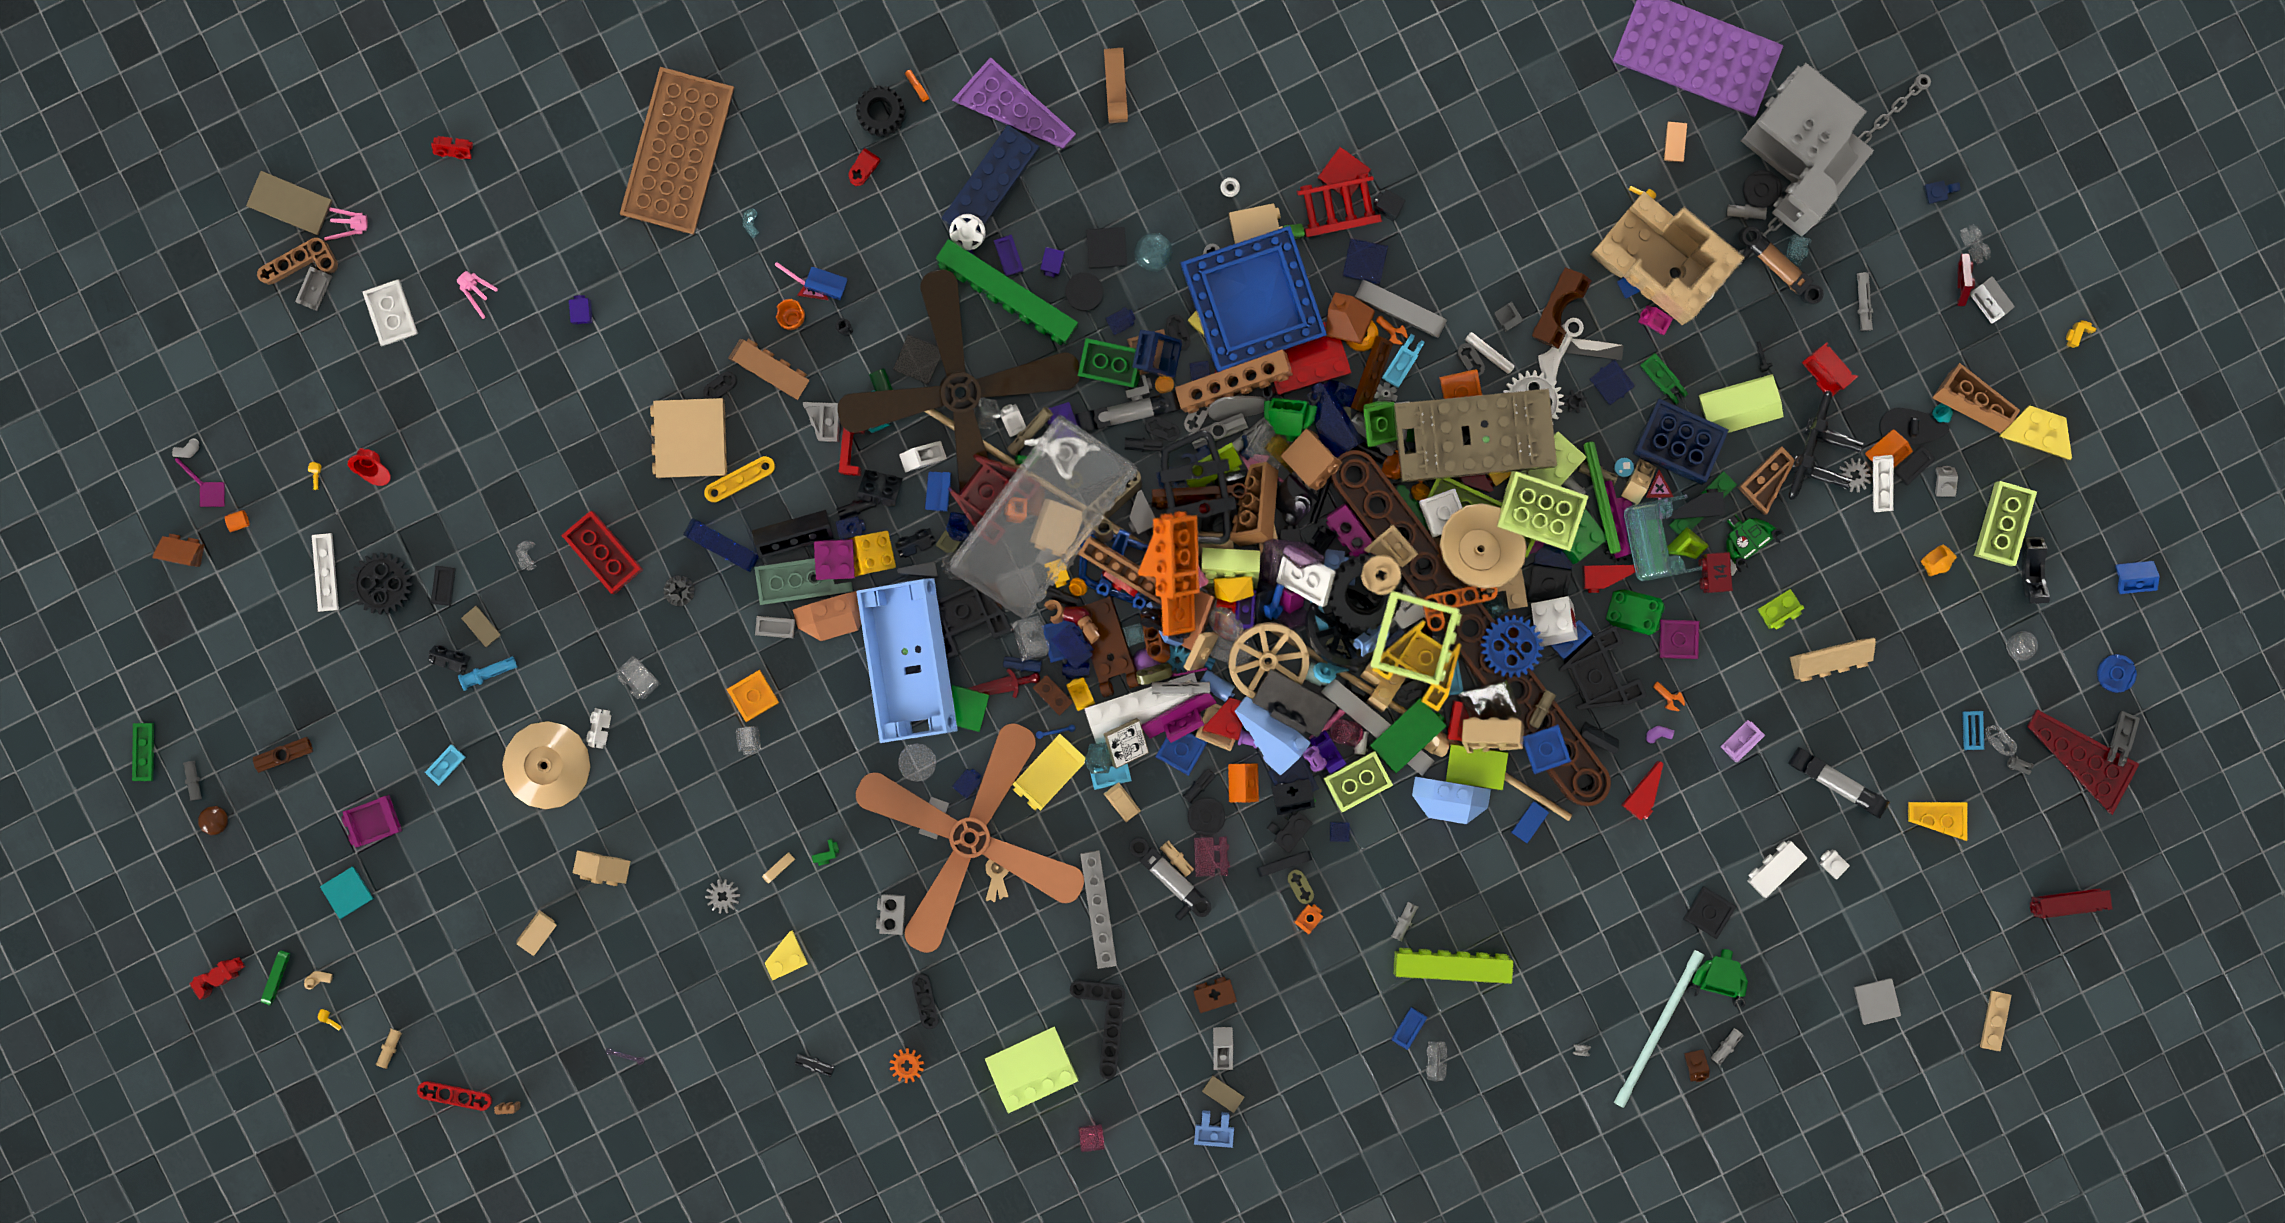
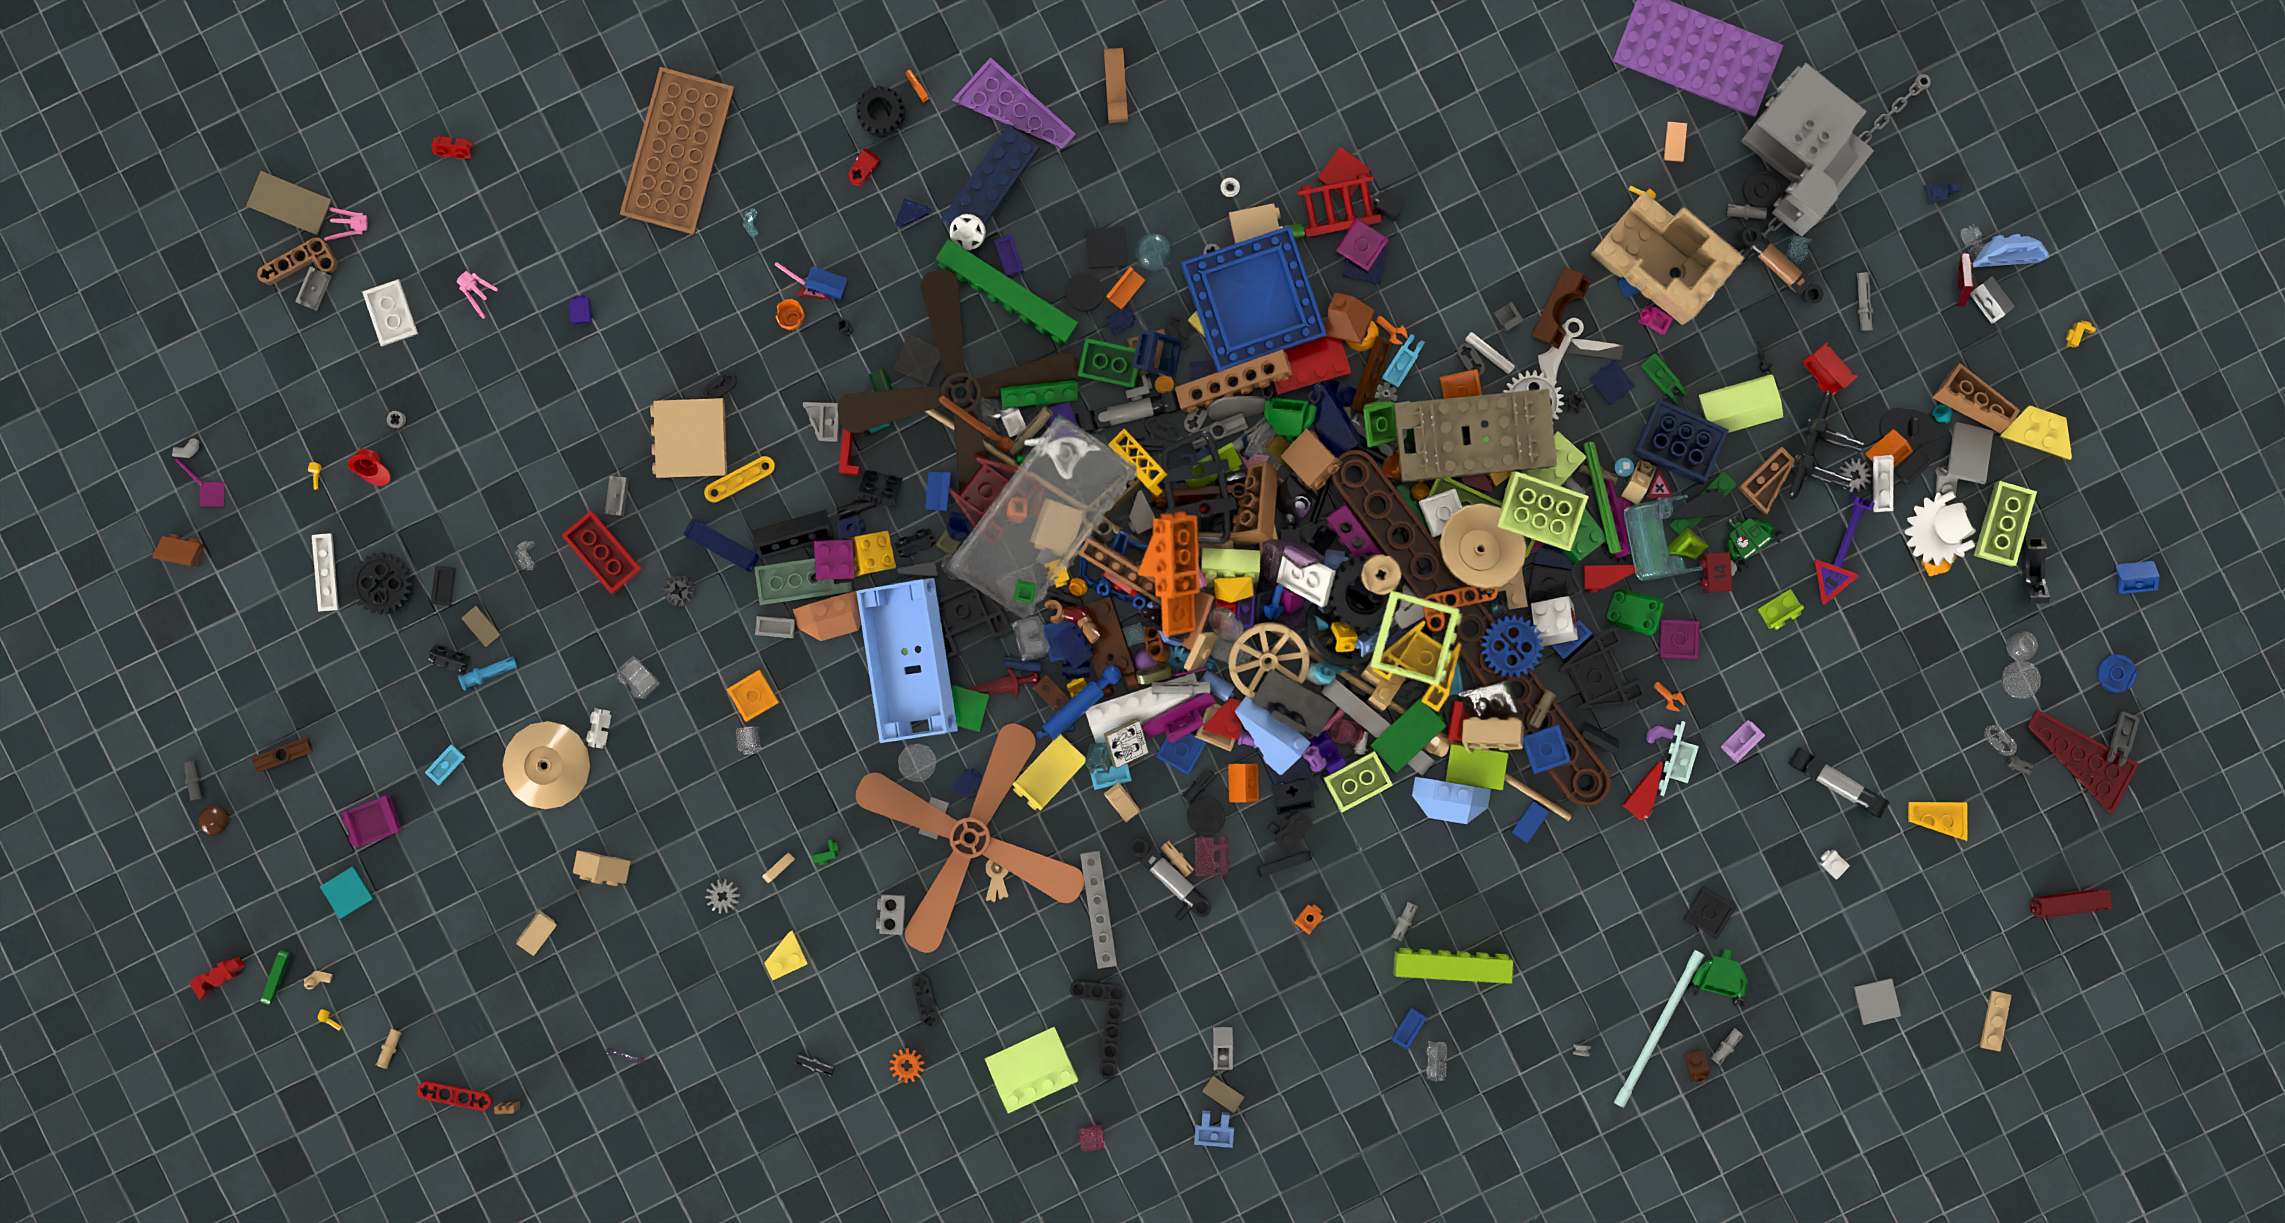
(143, 752): green plate -> none
(237, 521): orange beam -> none
(402, 419): none -> light grey bush
(616, 496): none -> light grey hinge
(768, 368): medium nougat wedge -> none
(911, 212): none -> clear blue slope
(922, 456): white slope -> none
(1003, 442): none -> dark orange piece
(1025, 591): none -> green tile
(1039, 394): none -> green plate
(1052, 262): dark purple brick -> none
(1080, 703): none -> blue piece
(1125, 288): none -> orange panel
(1145, 472): none -> yellow fence
(1208, 1003): reddish brown brick -> none
(1296, 889): olive beam -> none
(1339, 831): clear blue tile -> none
(1345, 636): none -> yellow bracket
(1362, 244): none -> magenta tile
(1394, 545): tan wing -> none
(1400, 308): light grey beam -> none
(1681, 760): none -> light aqua bracket
(1776, 868): white brick -> none
(1833, 577): none -> dark purple piece
(1833, 658): tan slope -> none
(1940, 529): none -> white piece
(1970, 453): none -> light grey tile
(1973, 733): dark azure tile -> none
(2011, 251): none -> light blue wedge
(2021, 679): none -> clear tile

